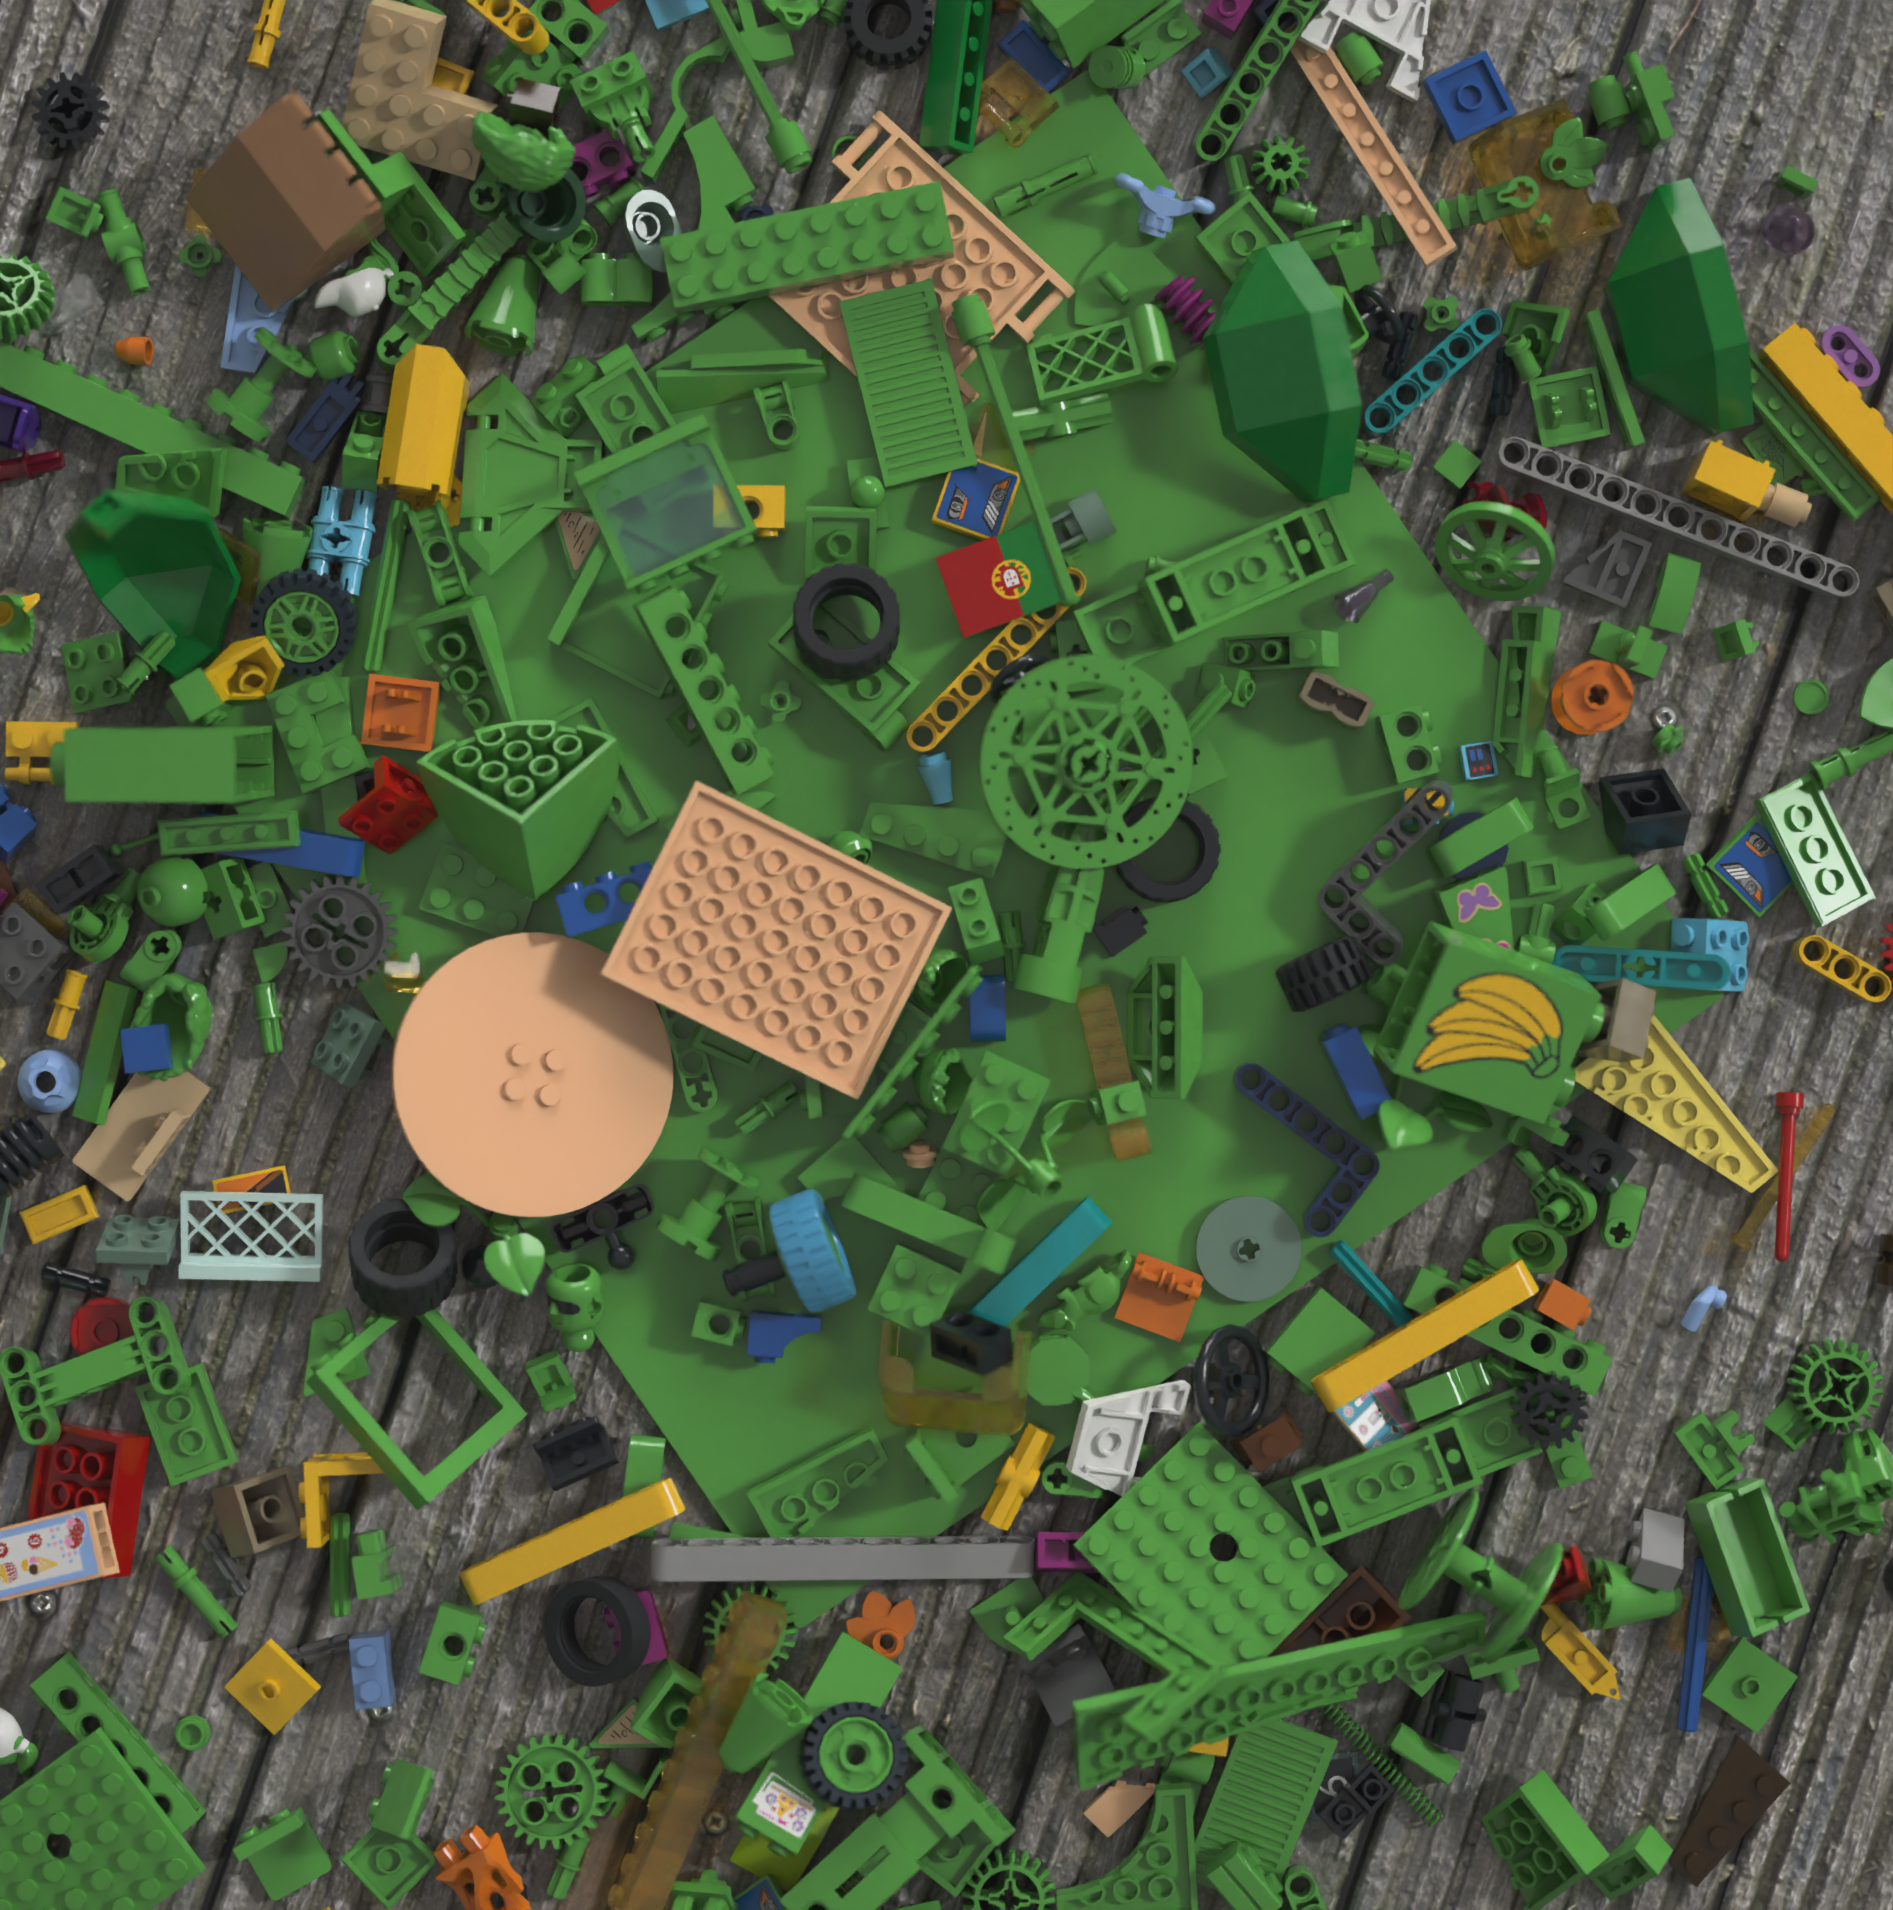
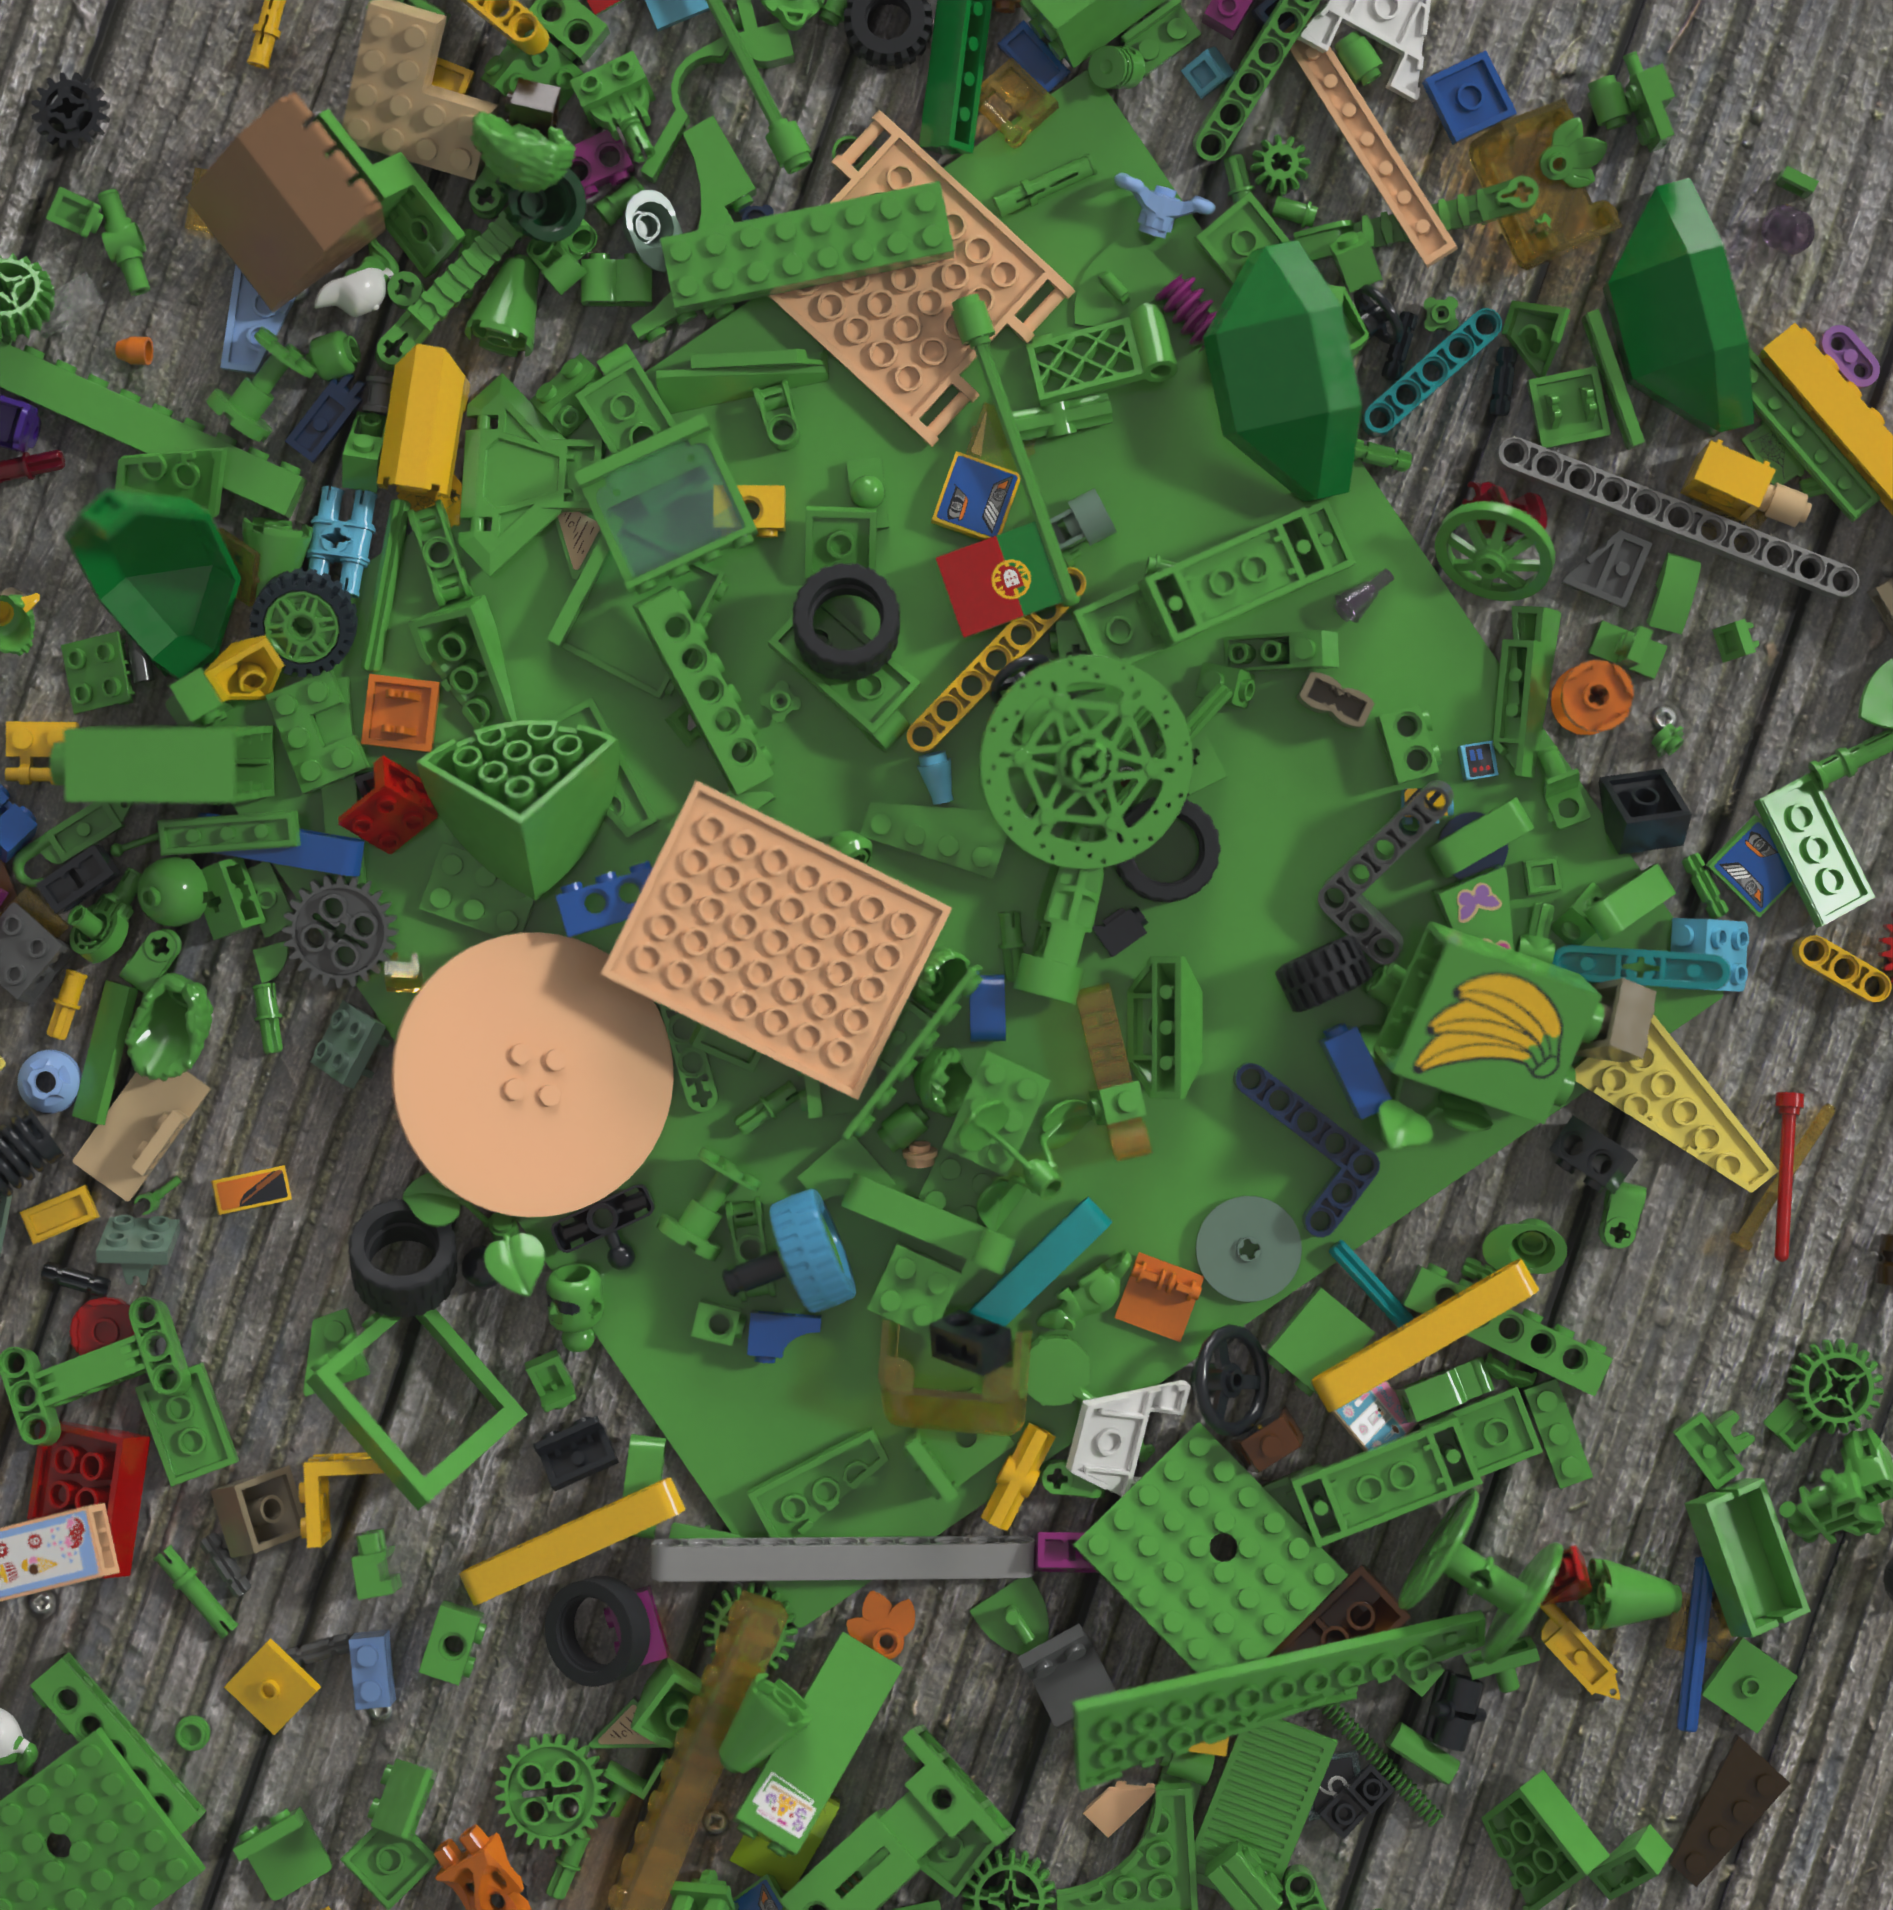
(72, 837): none -> bright green plate
(145, 662): bright green axle -> none
(146, 1048): blue piece -> none
(158, 1194): none -> bright green hand
(197, 246): bright green plate -> none
(251, 1266): light aqua fence -> none
(339, 1564): bright green axle -> none
(826, 1762): wheel -> none
(908, 383): bright green window -> none
(976, 921): bright green brick -> none
(1187, 1668): bright green plate -> none
(1456, 464): bright green tile -> none
(1519, 350): bright green pin -> none
(1523, 1128): bright green bracket -> none
(1557, 1194): bright green pin -> none
(1562, 1407): black gear -> none
(1563, 1304): orange brick -> none
(1656, 1550): light grey brick -> none
(1709, 1296): light blue arm -> none
(1810, 697): bright green piece -> none

